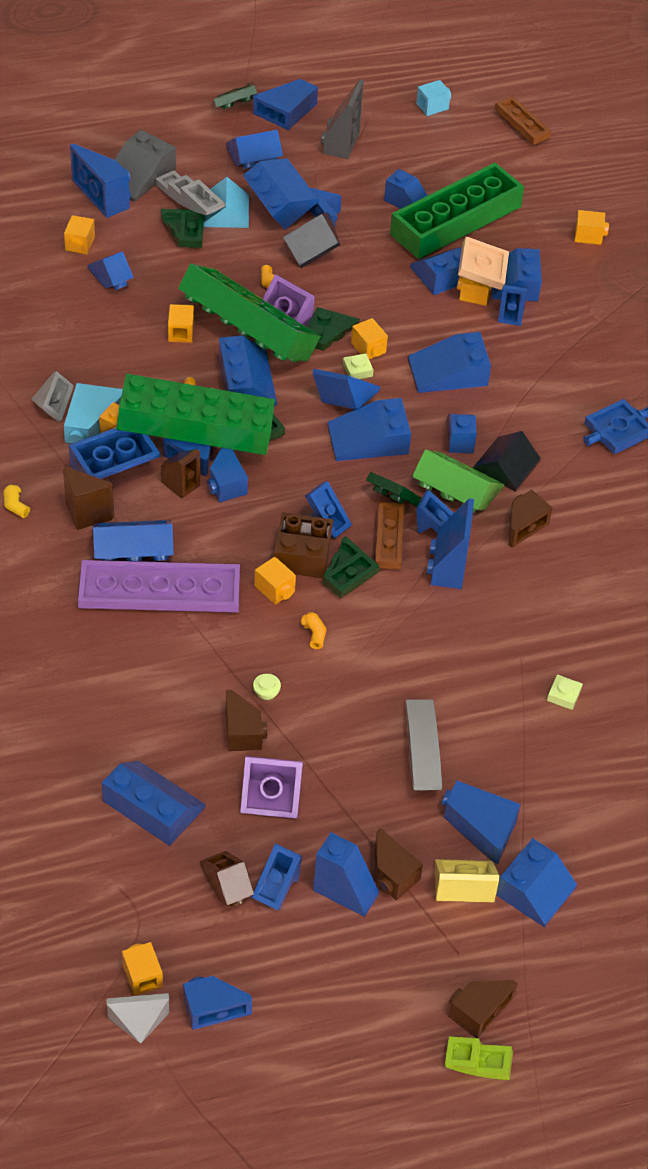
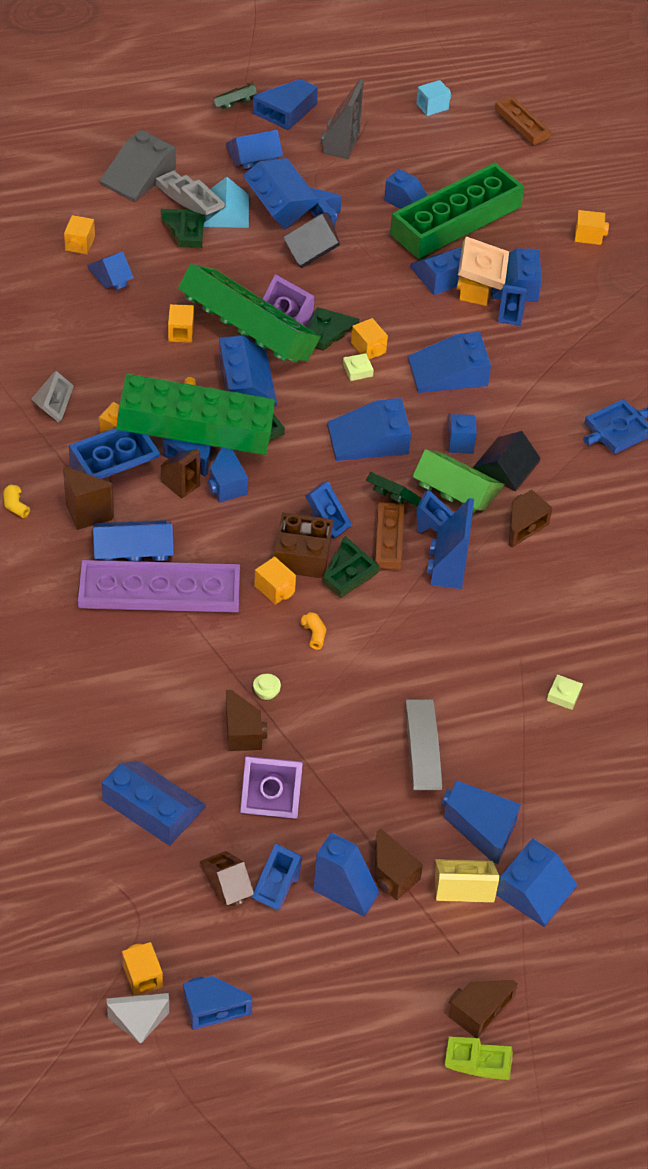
(85, 408): medium azure slope -> none
(101, 180): blue slope -> none
(266, 275): light orange arm -> none
(343, 389): blue slope -> none

